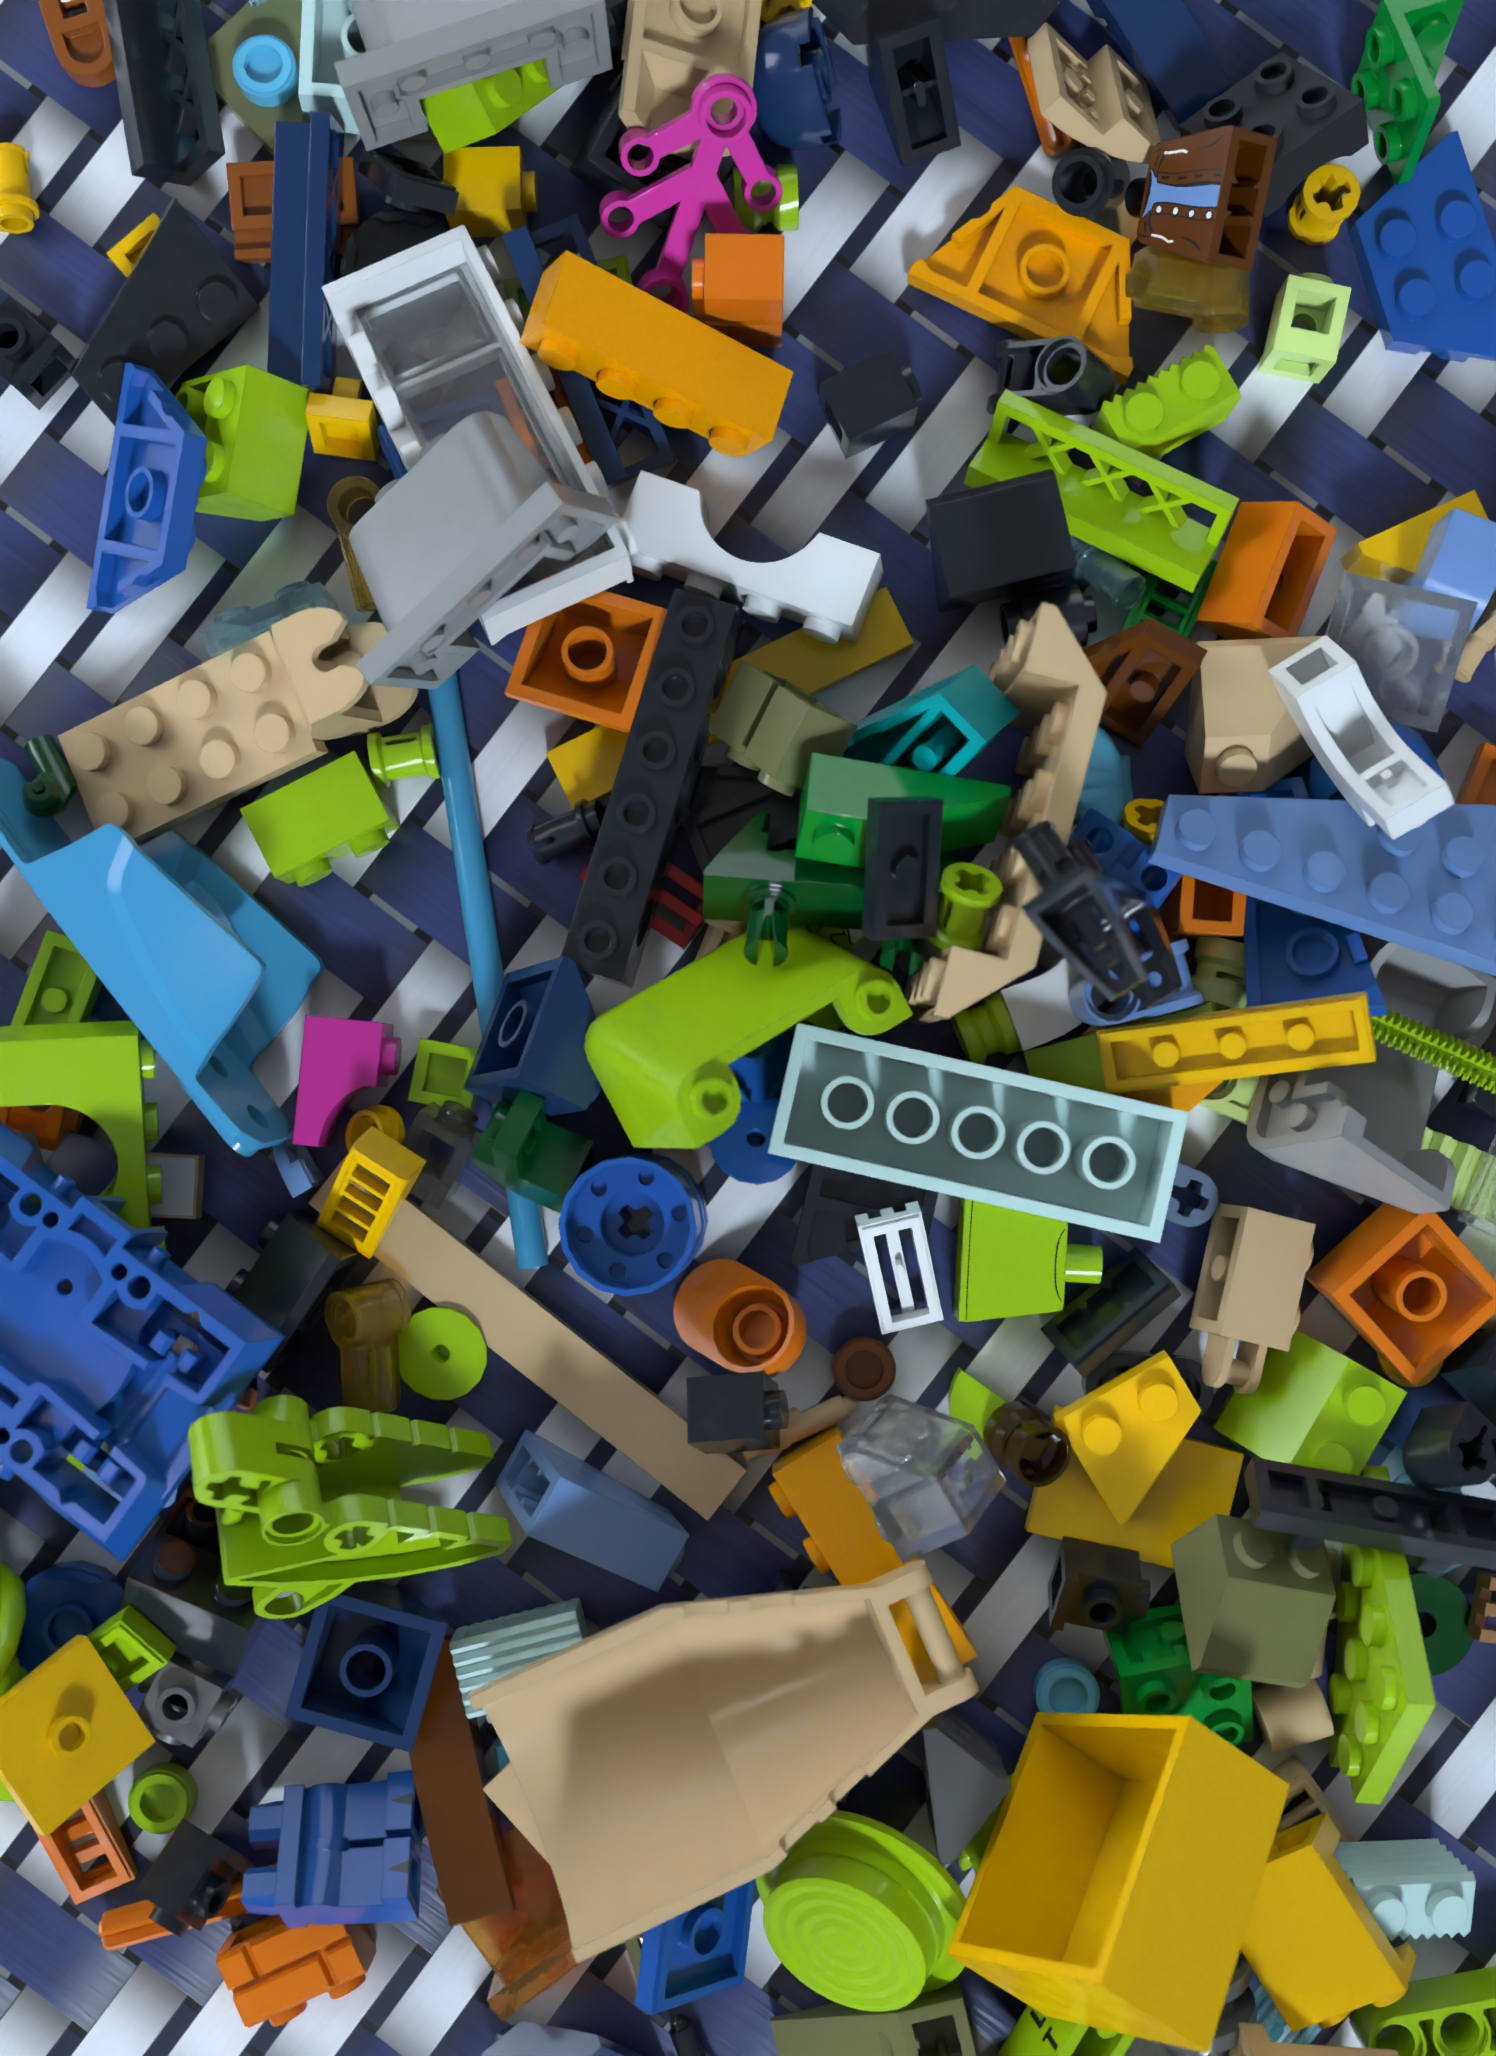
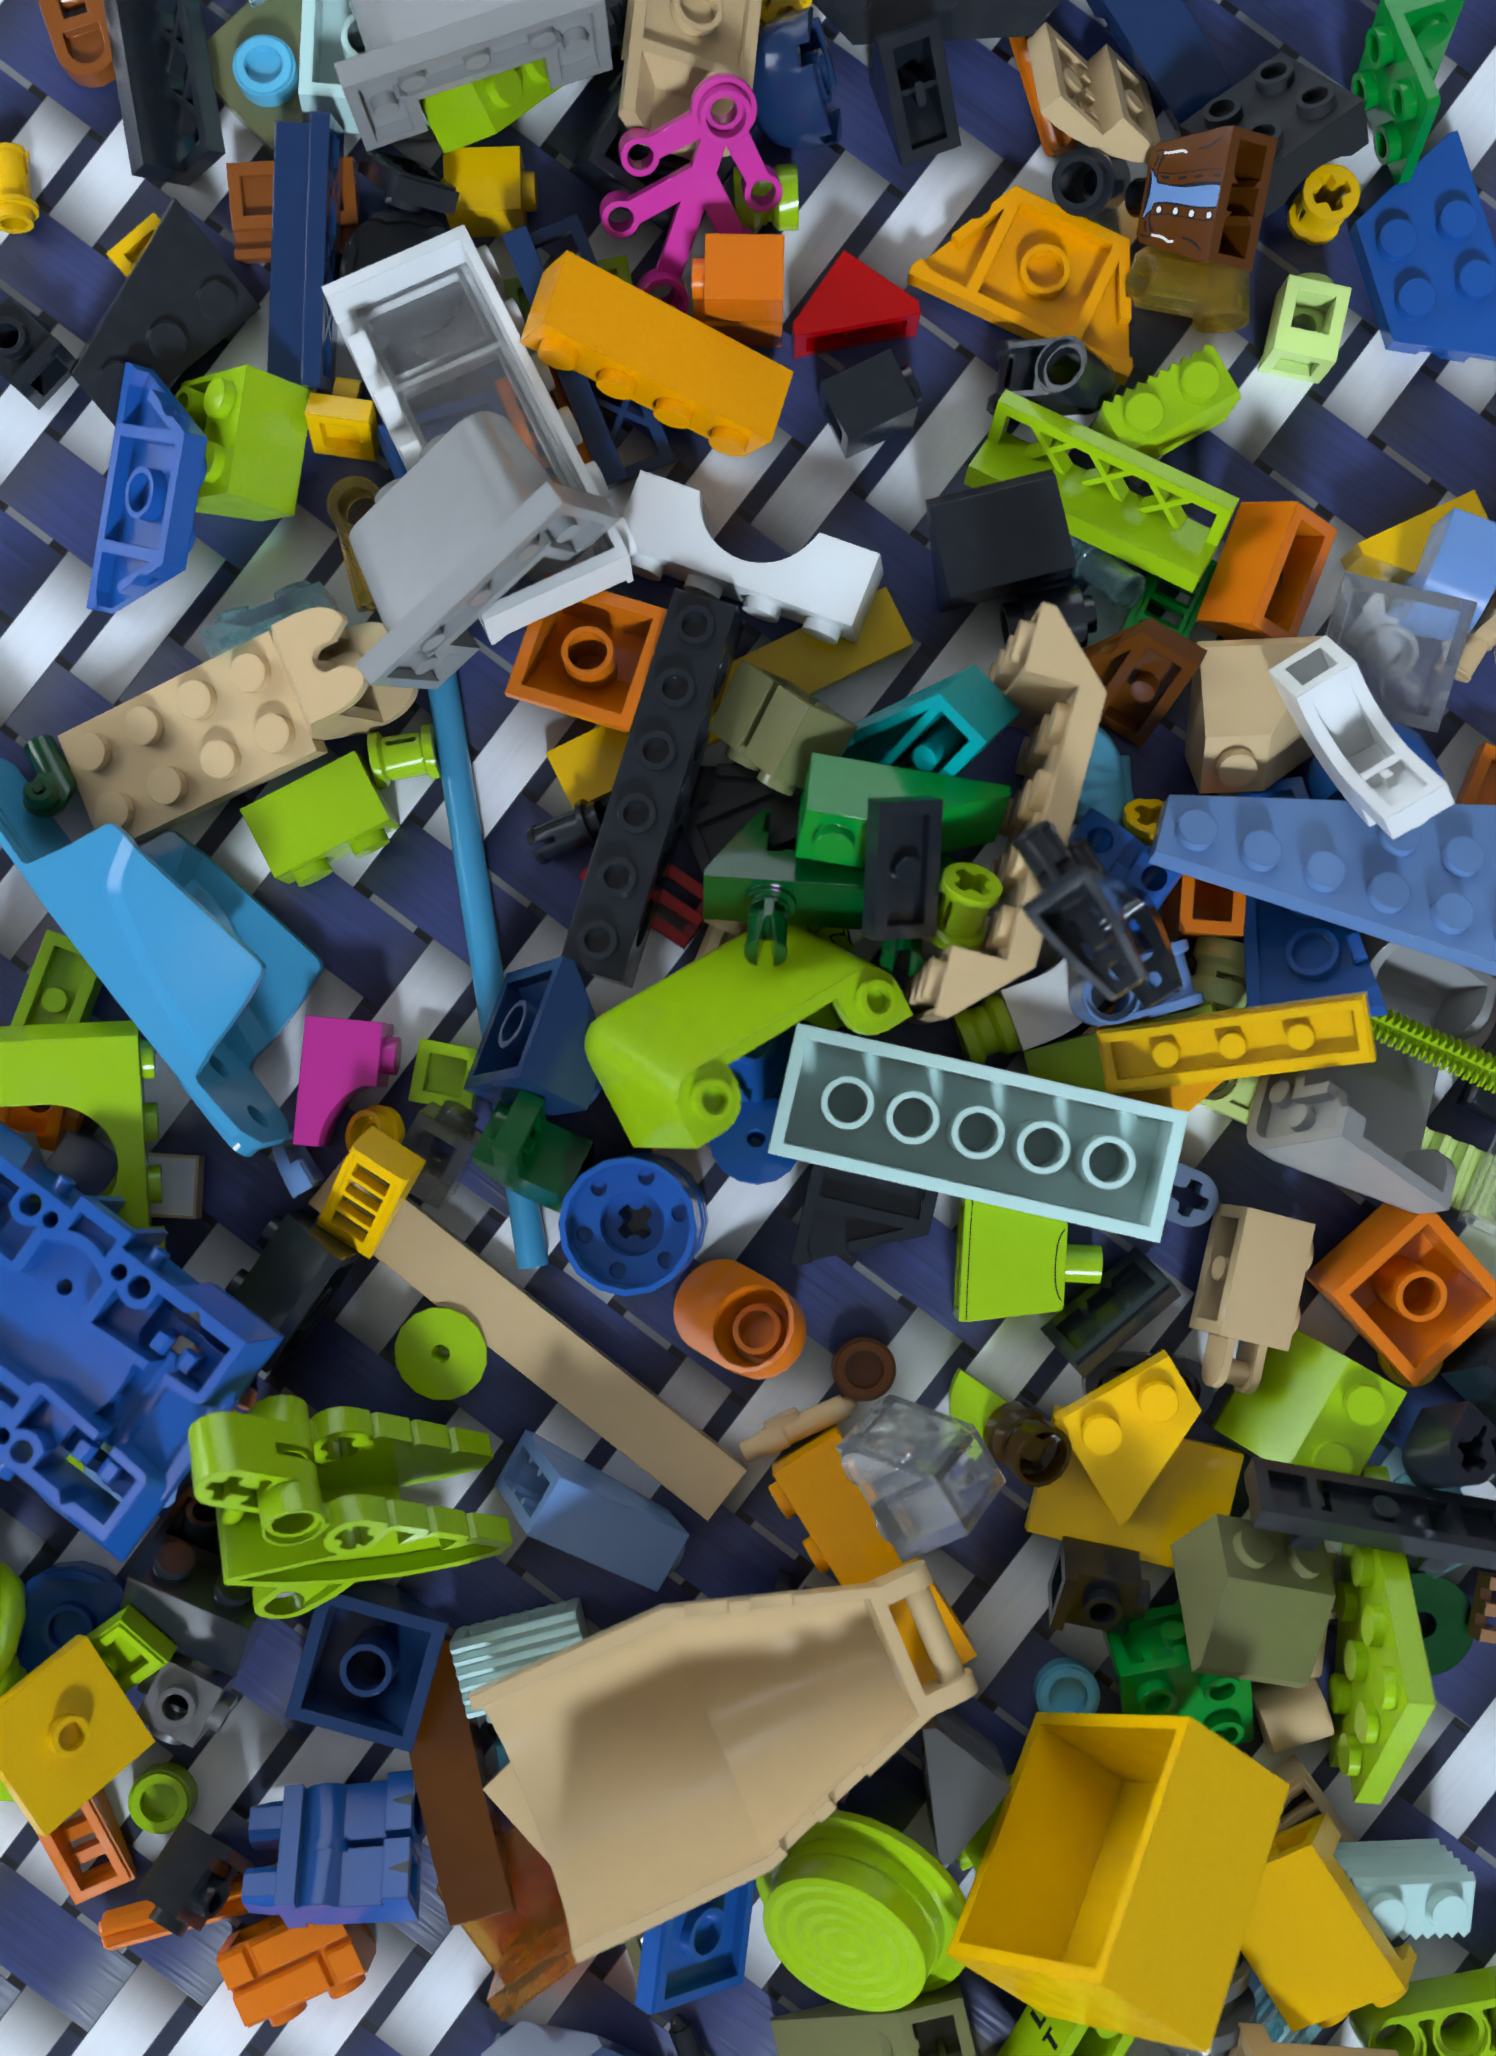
(367, 1328): clear yellow piece -> none
(735, 1412): black brick -> none
(853, 310): none -> red slope
(889, 1224): white tile -> none

